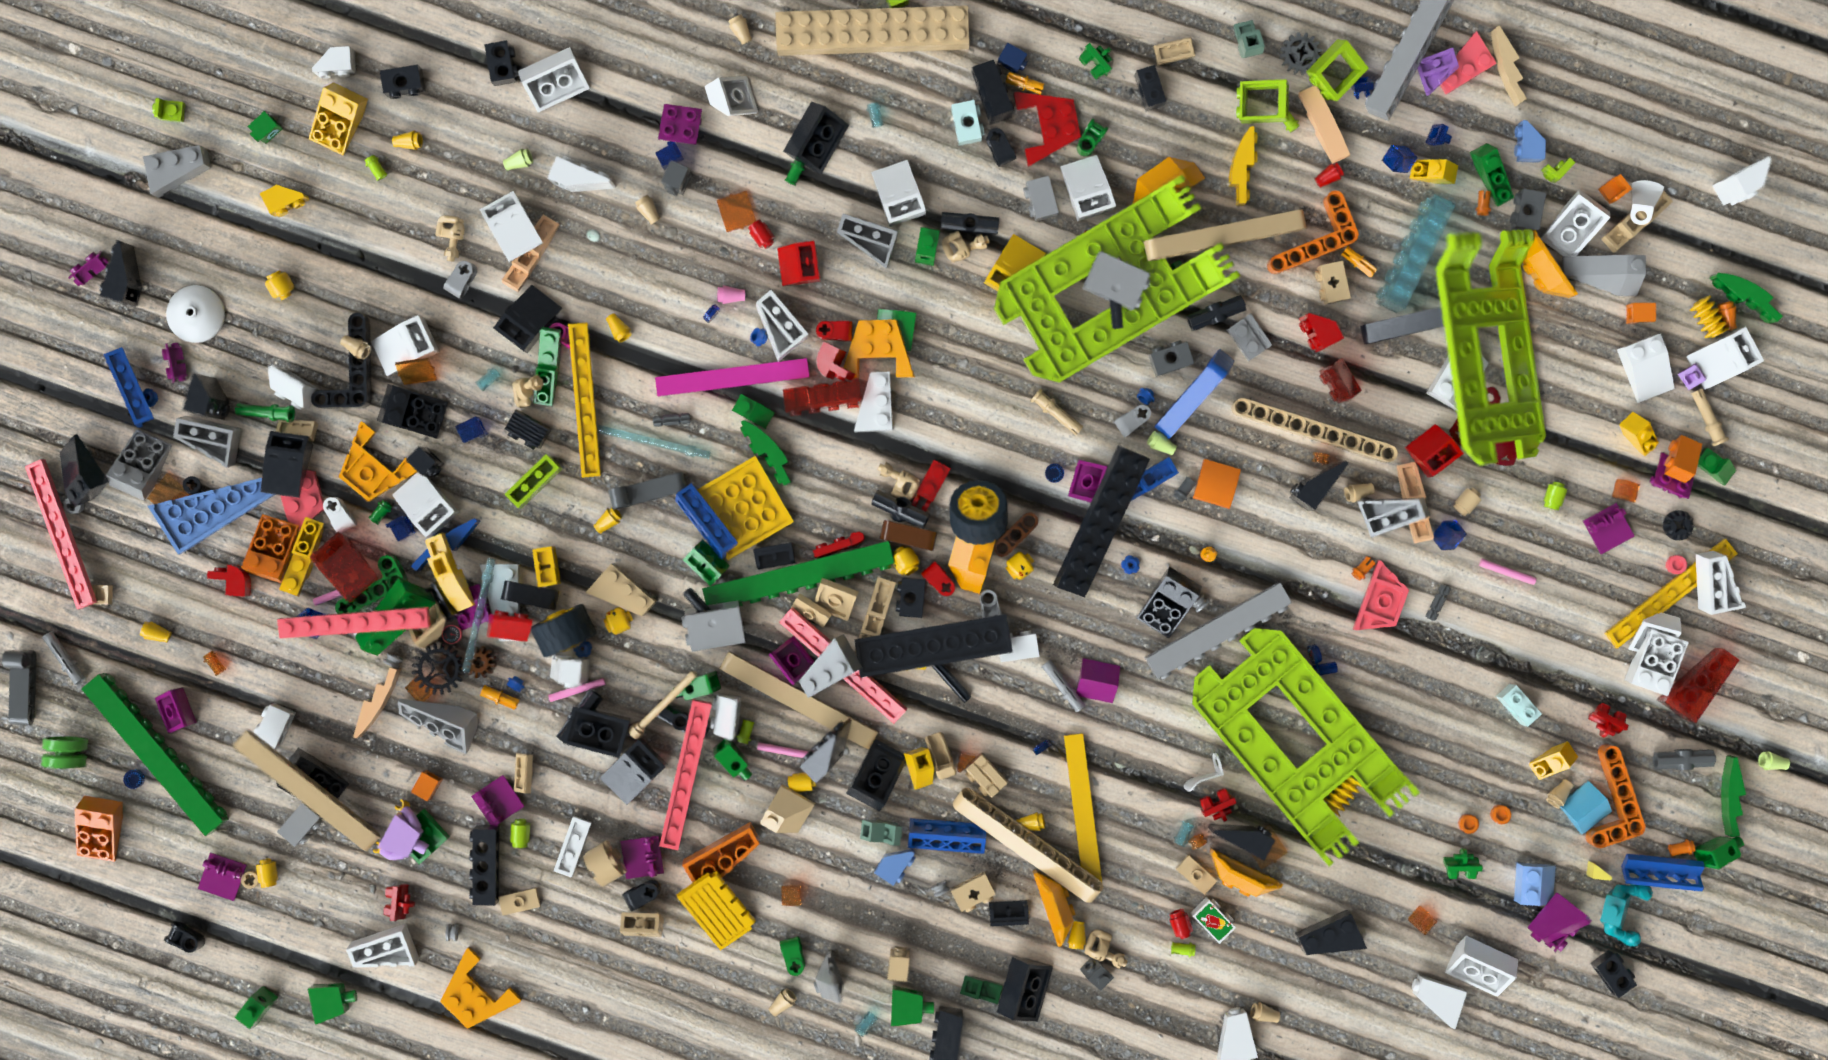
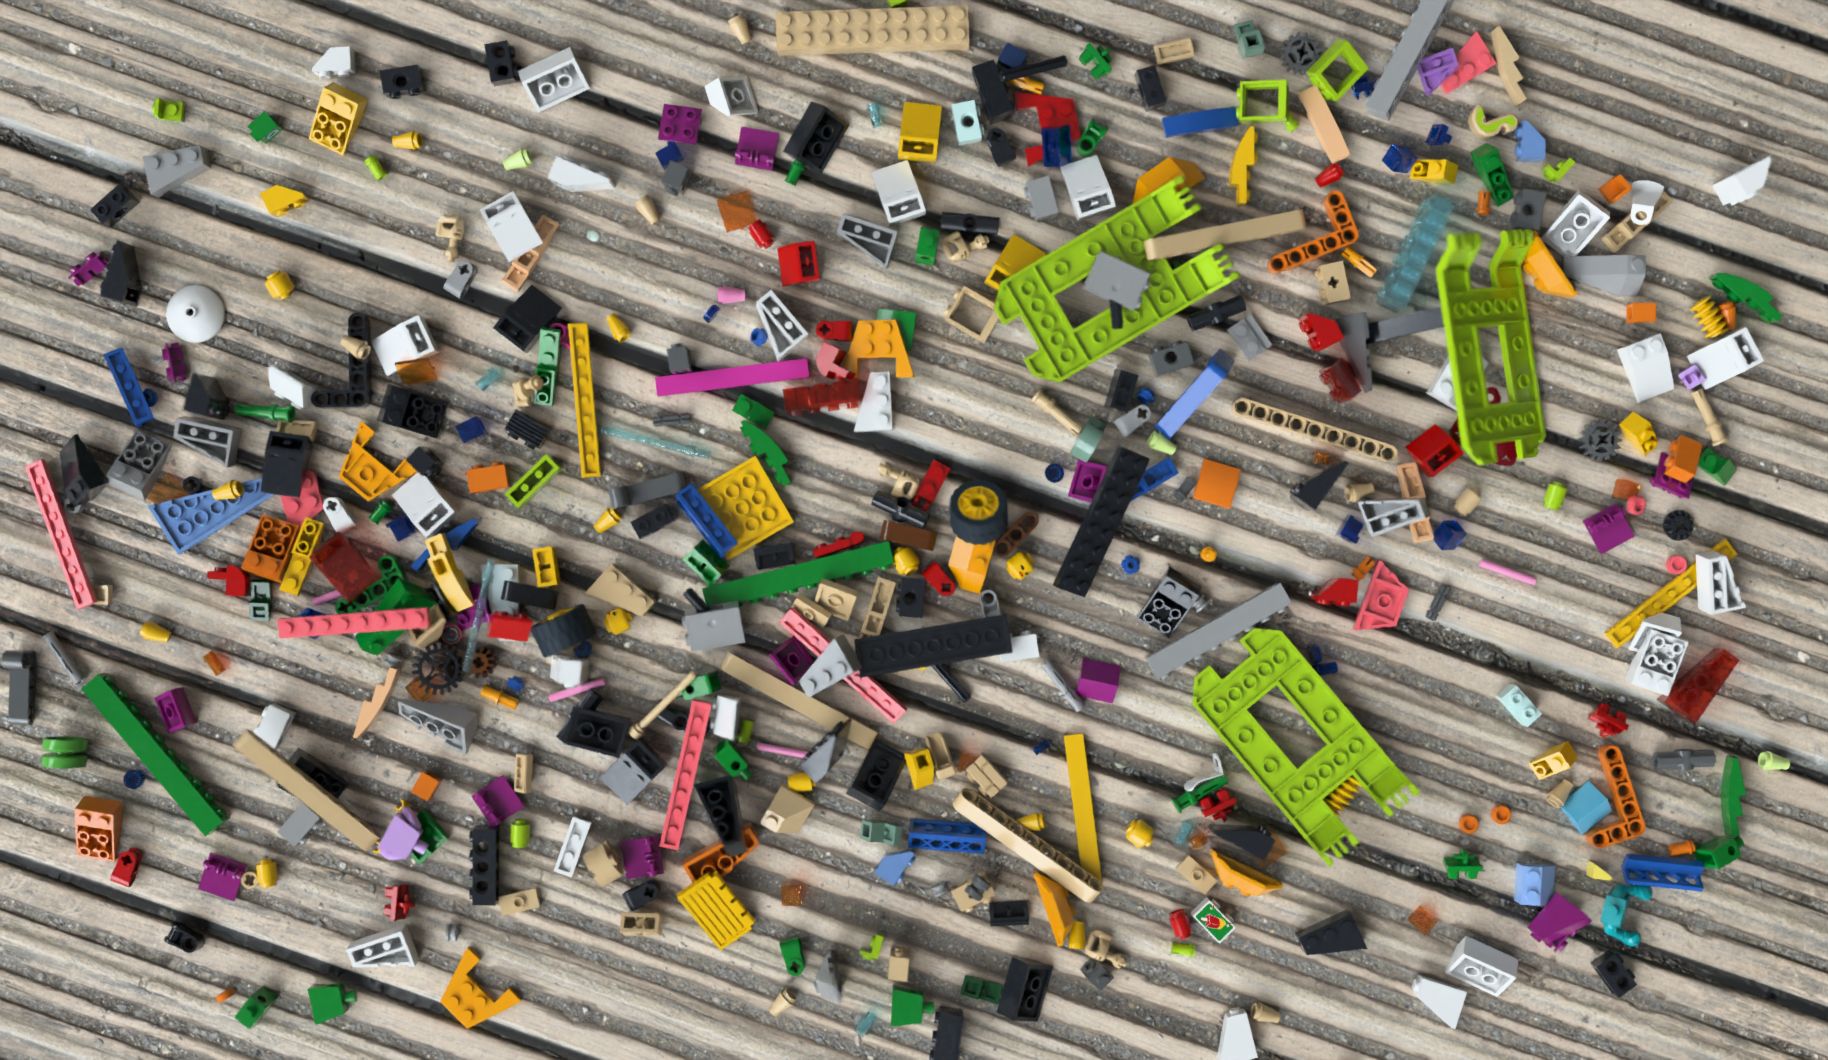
(114, 205): none -> black brick
(126, 870): none -> red piece
(225, 995): none -> orange tile
(230, 490): none -> yellow cone
(261, 600): none -> slope
(488, 478): none -> orange brick
(653, 521): none -> black brick
(679, 359): none -> dark grey brick
(724, 811): none -> black wedge
(756, 148): none -> magenta hinge
(875, 944): none -> lime bracket
(919, 132): none -> yellow slope
(949, 312): none -> tan window
(978, 883): none -> dark grey wheel
(1033, 68): none -> black axle
(1056, 146): none -> clear blue panel
(1088, 439): none -> sand green brick
(1121, 390): none -> black hinge
(1139, 833): none -> yellow head
(1191, 797): none -> green pin
(1200, 121): none -> blue slope
(1338, 590): none -> red slope
(1350, 529): none -> clear blue panel
(1355, 332): none -> dark grey wedge
(1489, 129): none -> tan animal
(1591, 438): none -> dark grey gear
(1636, 505): none -> coral tile

